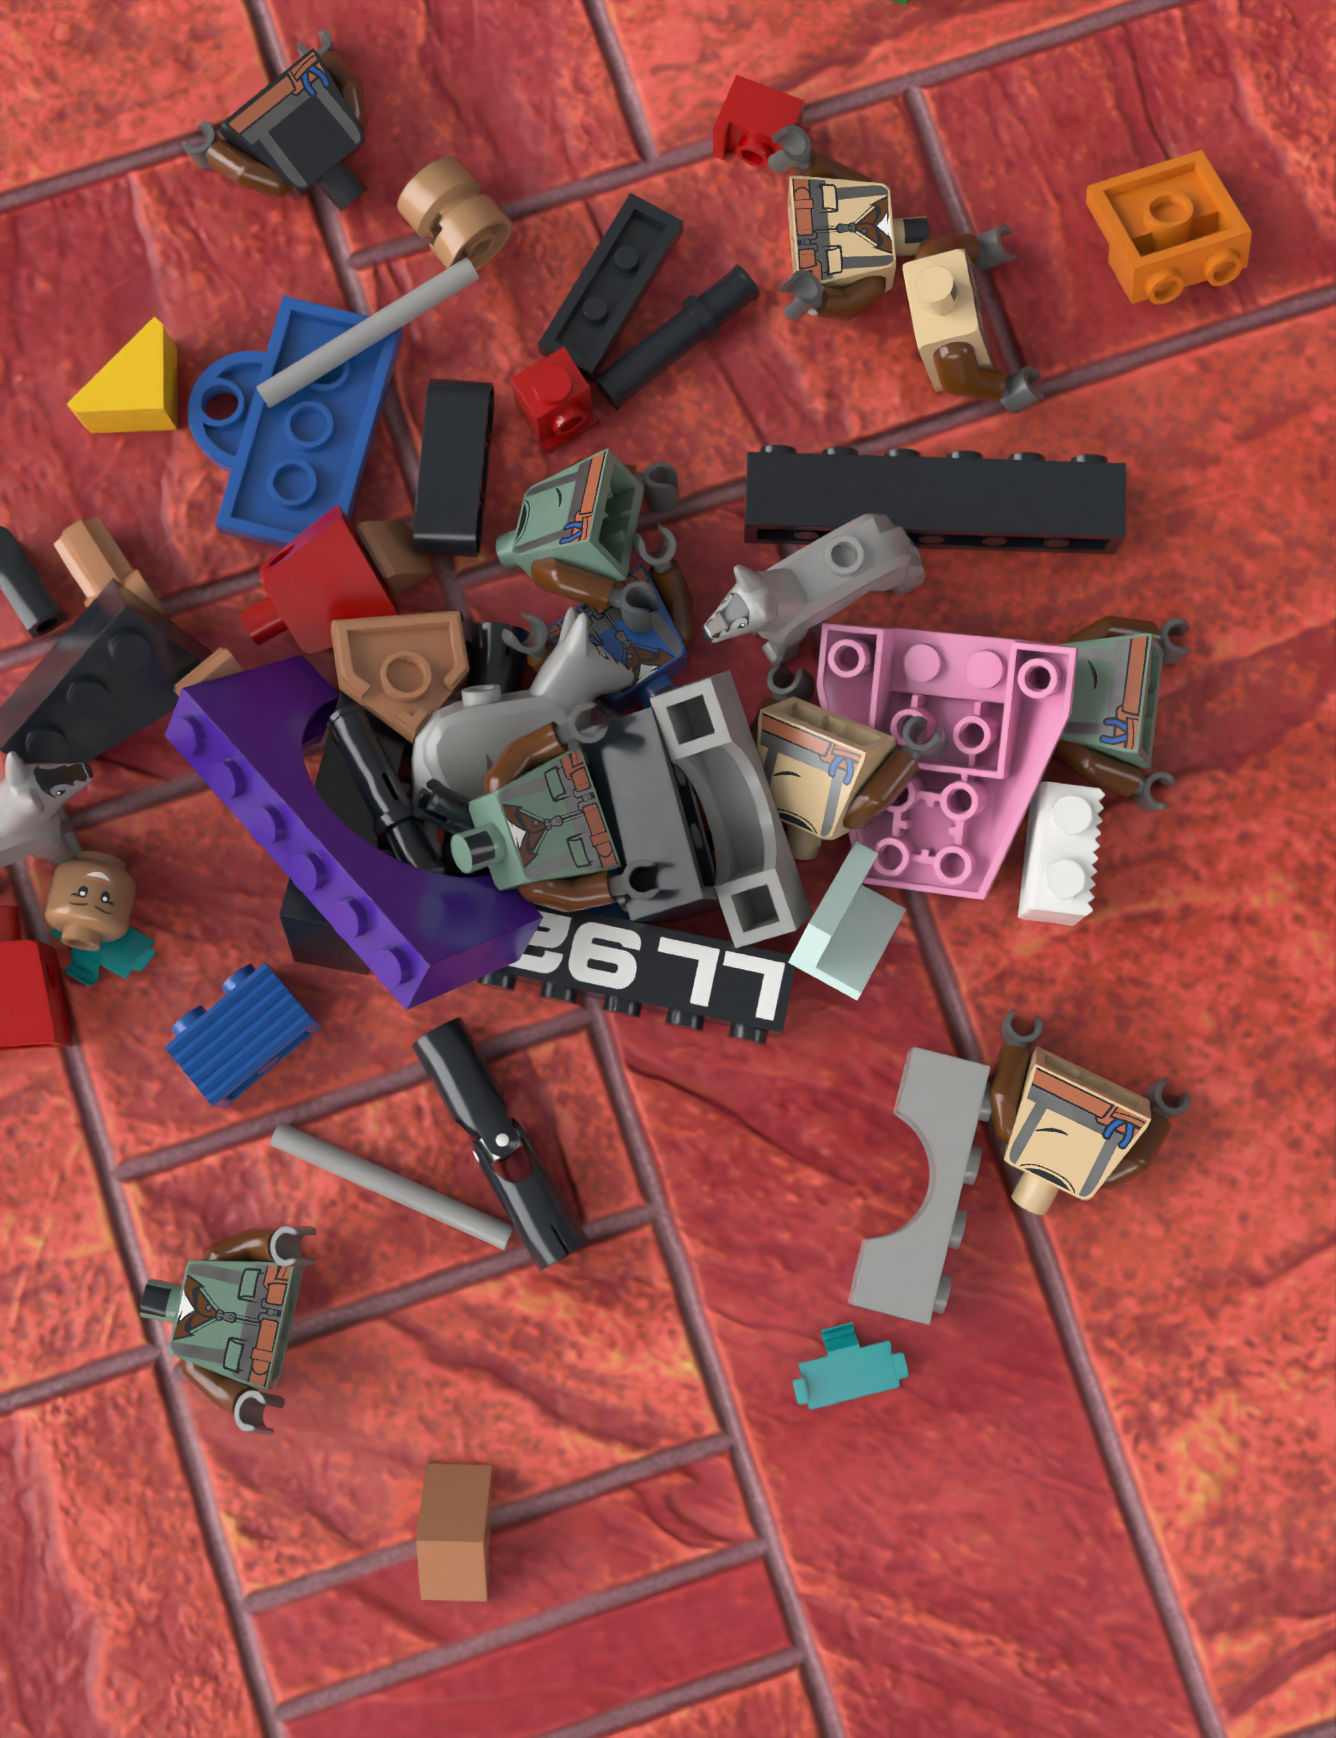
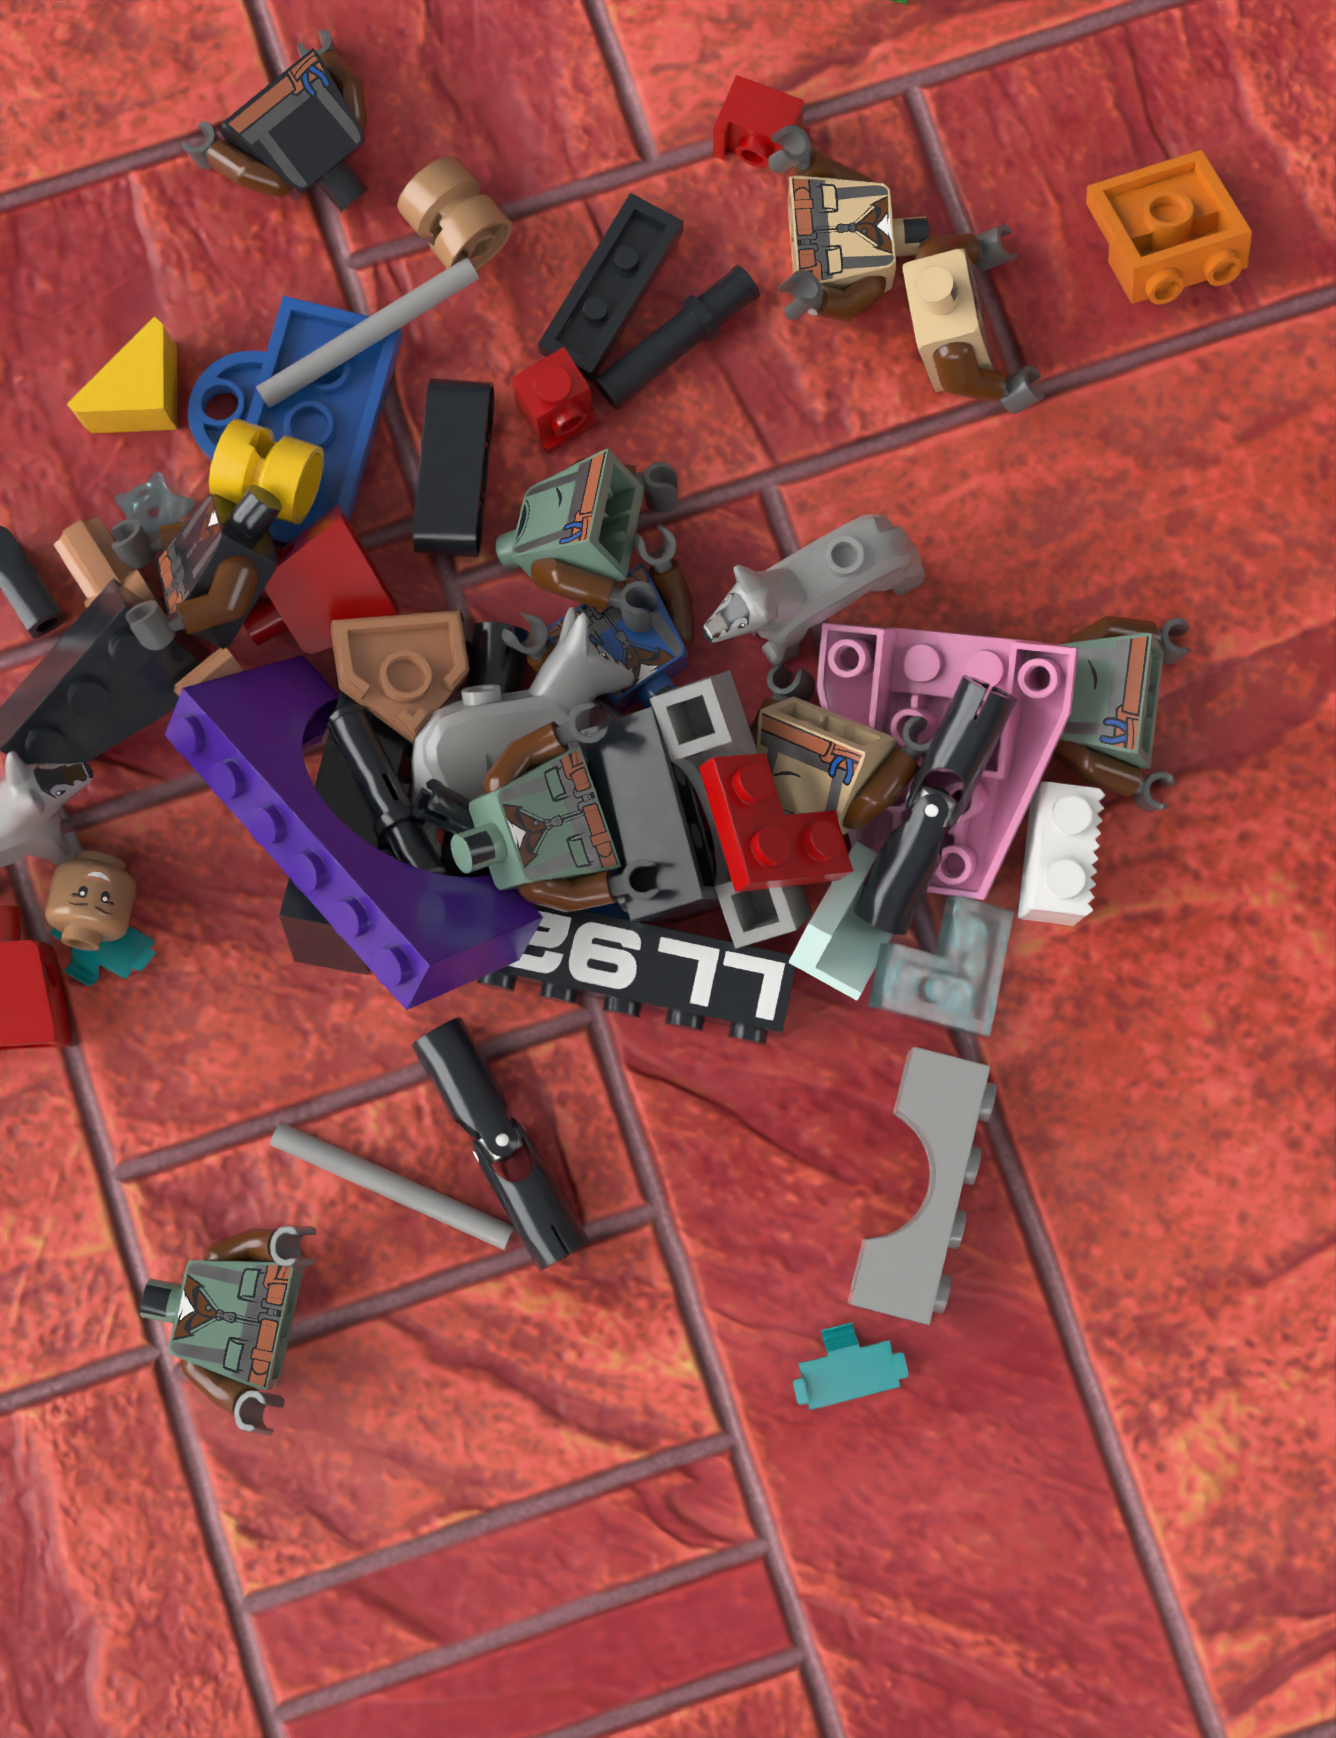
(154, 495): none -> clear light blue plate
(207, 569): none -> torso
(241, 1034): blue brick -> none
(284, 468): none -> yellow wheel
(394, 554): nougat slope -> none
(455, 1532): nougat slope -> none
(757, 838): none -> red plate
(915, 847): none -> black piece
(939, 500): black brick -> none
(959, 982): none -> clear light blue plate
(1071, 1124): torso -> none

